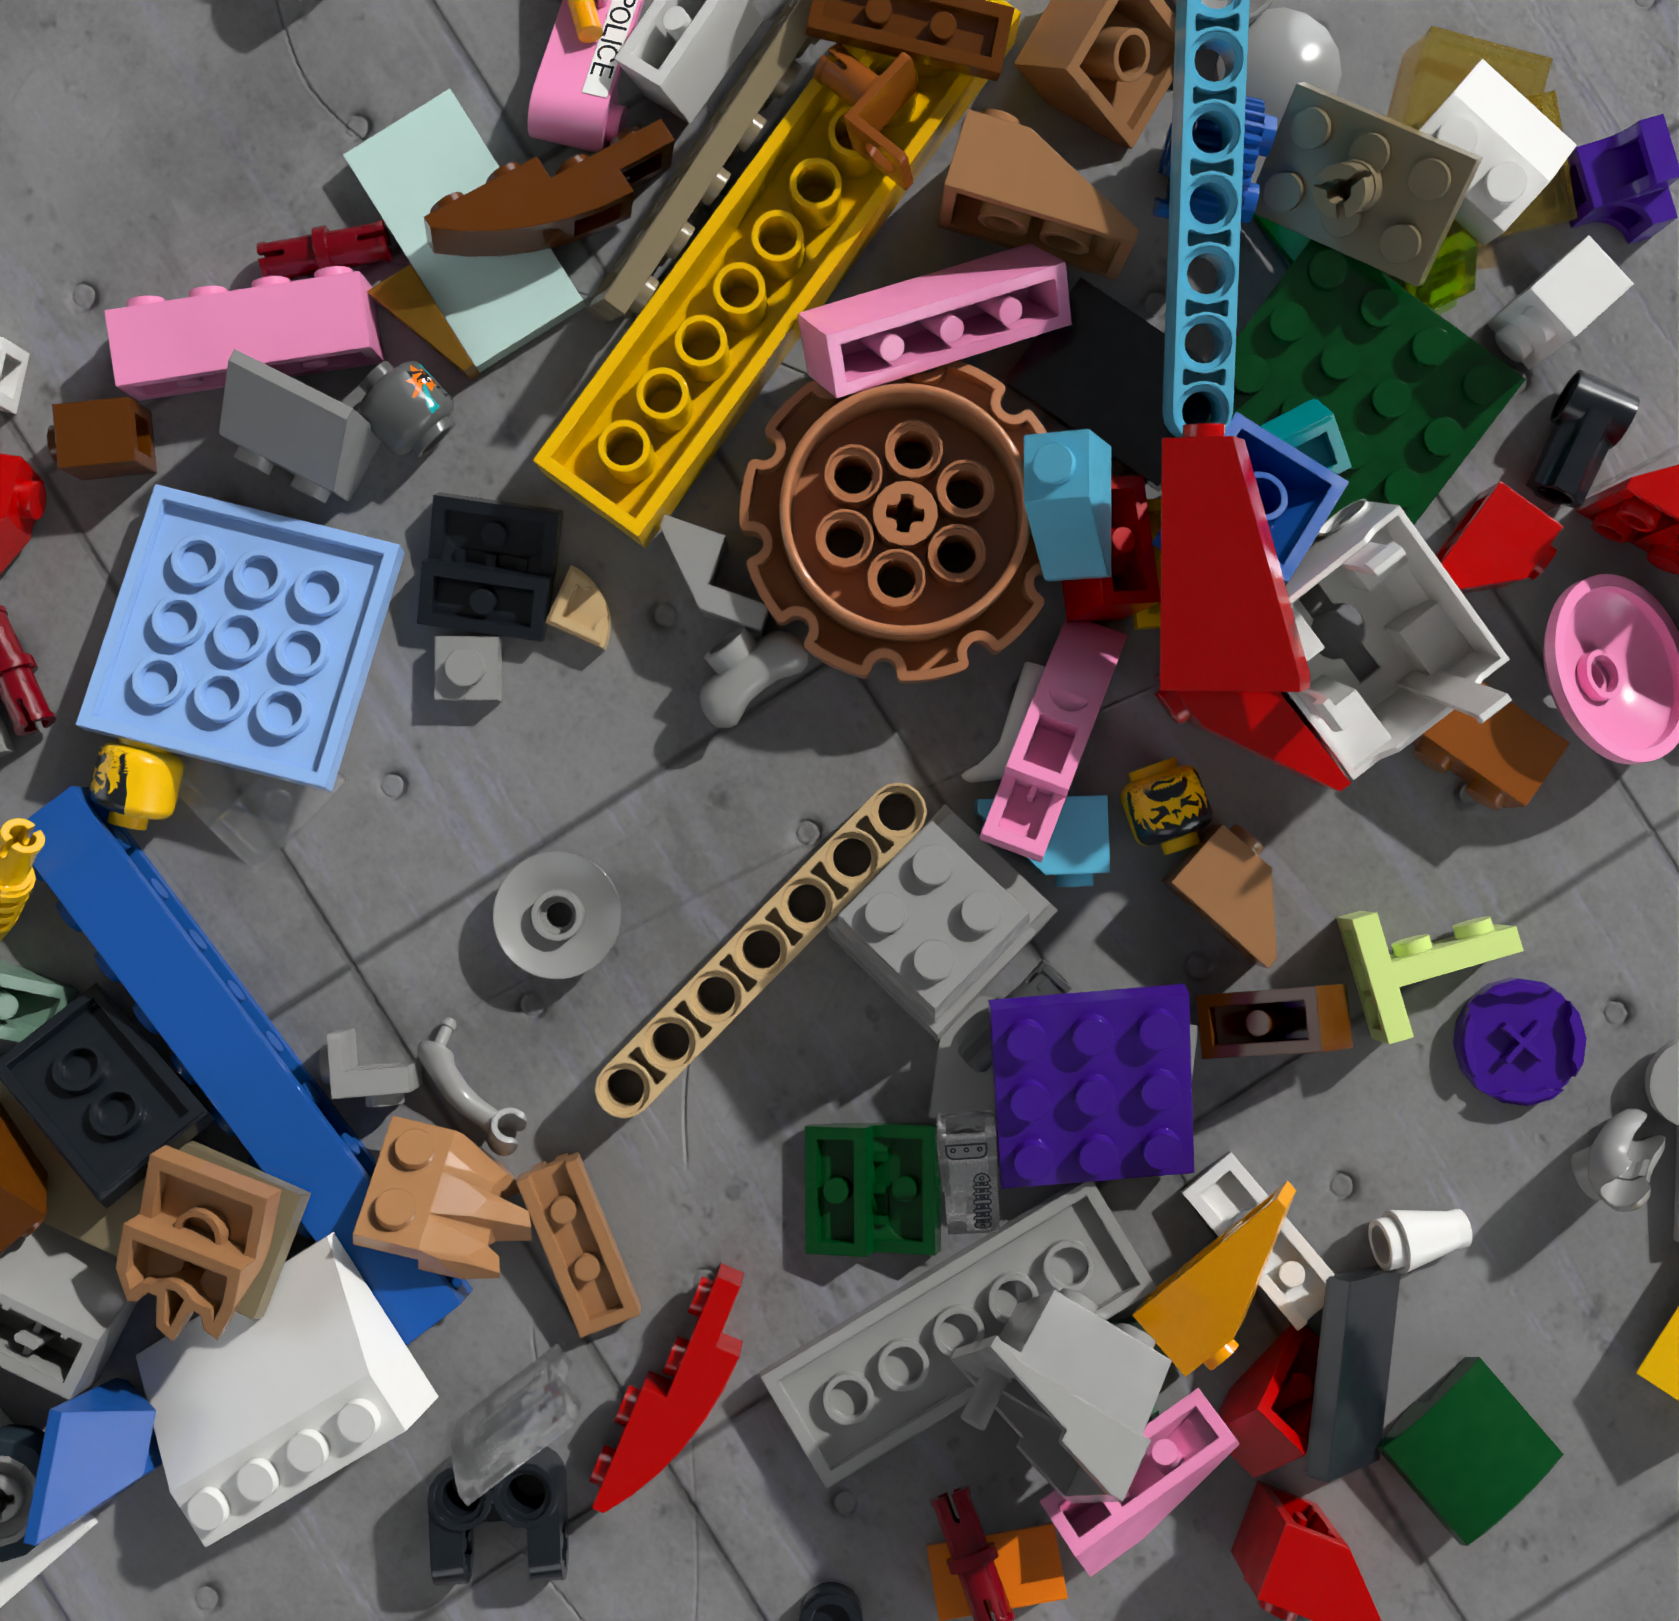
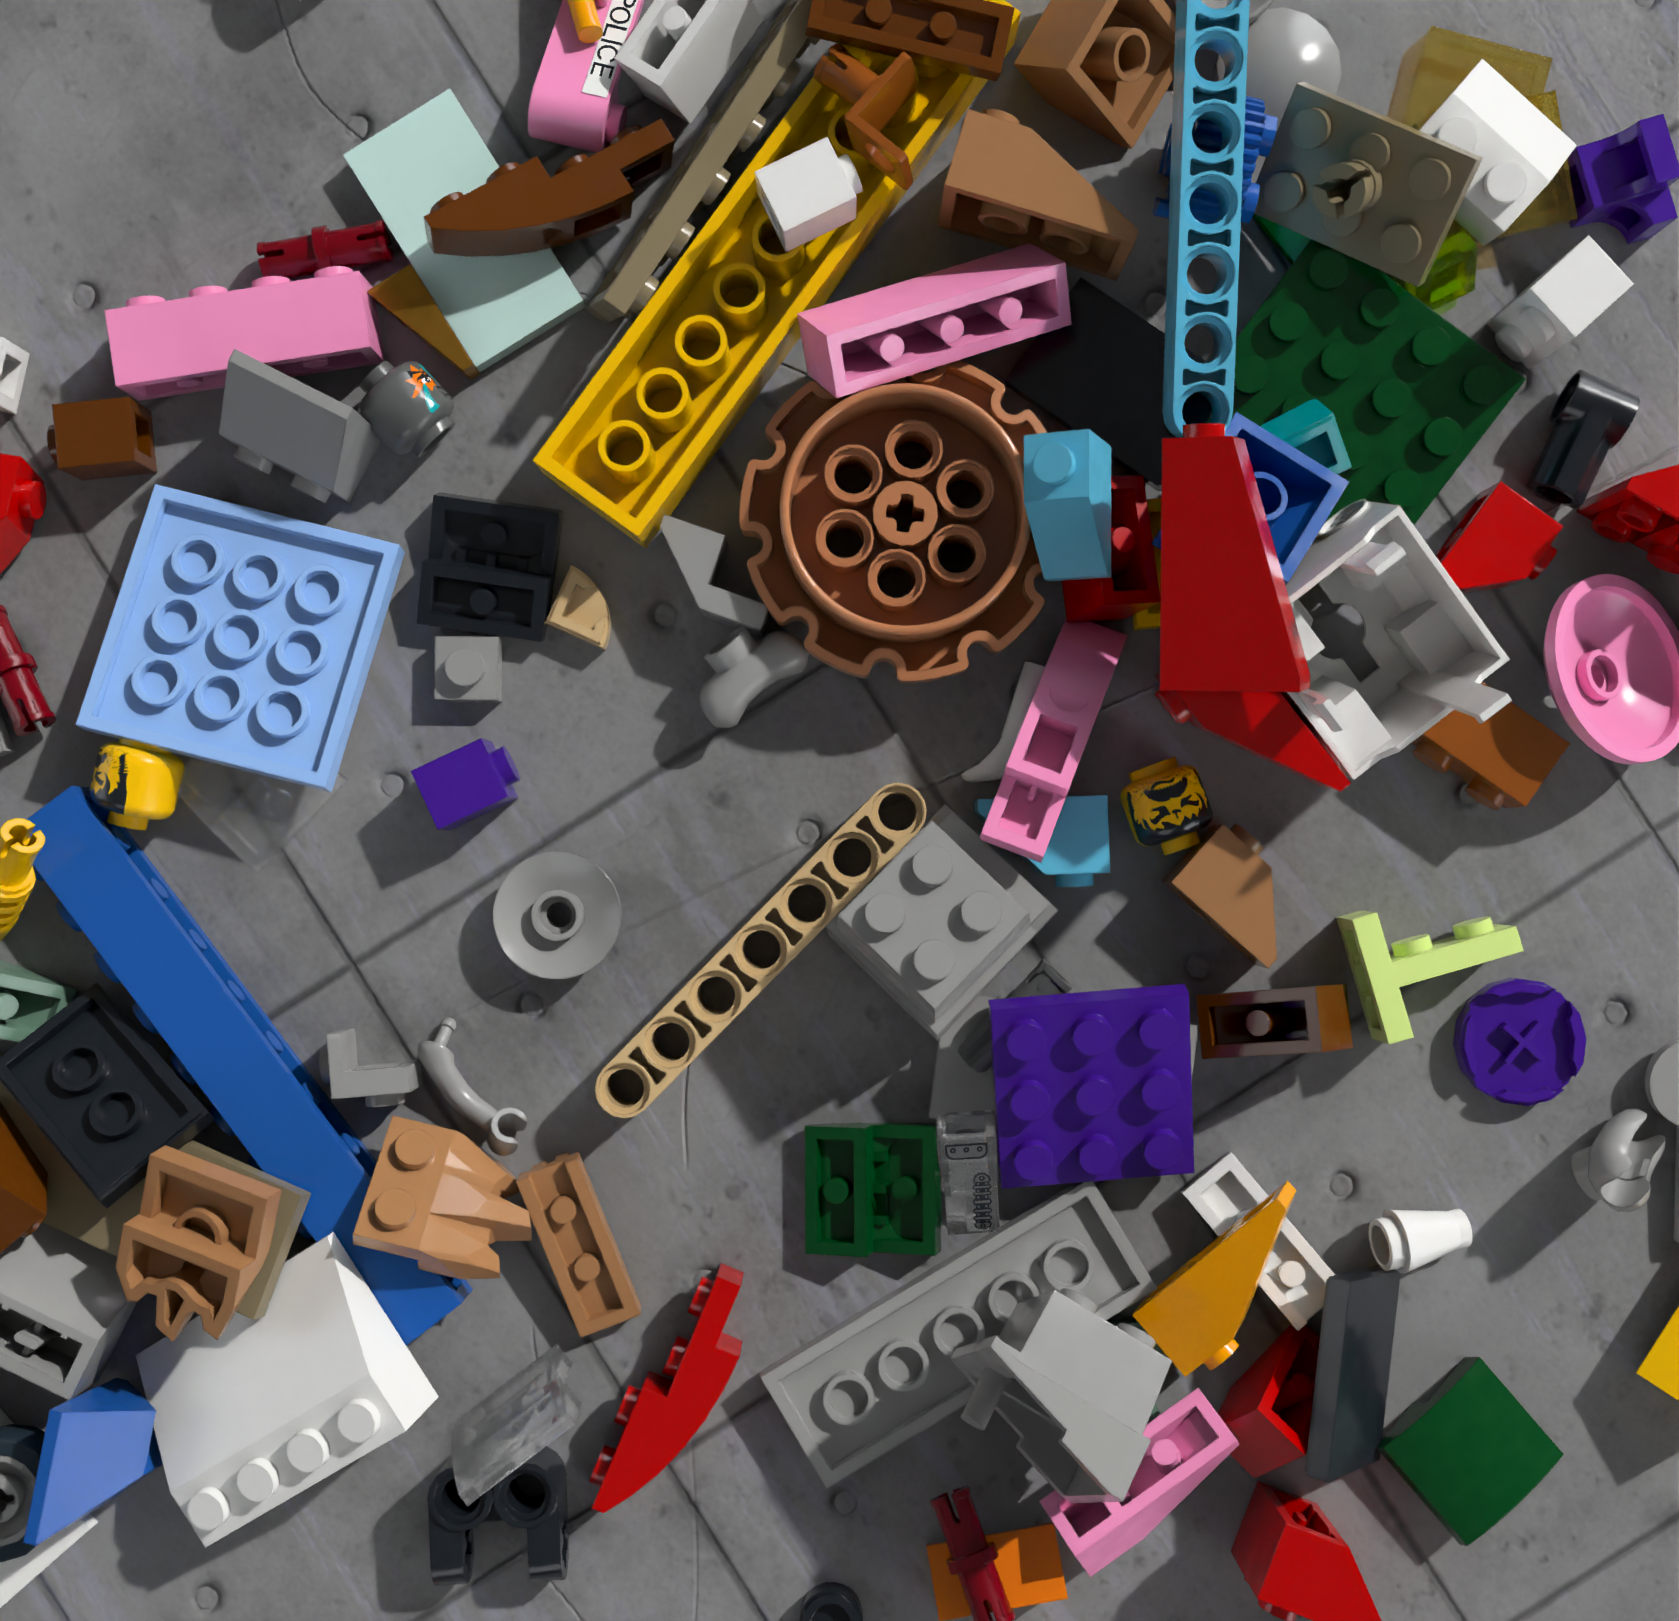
(467, 783): none -> dark purple brick
(808, 193): none -> white brick

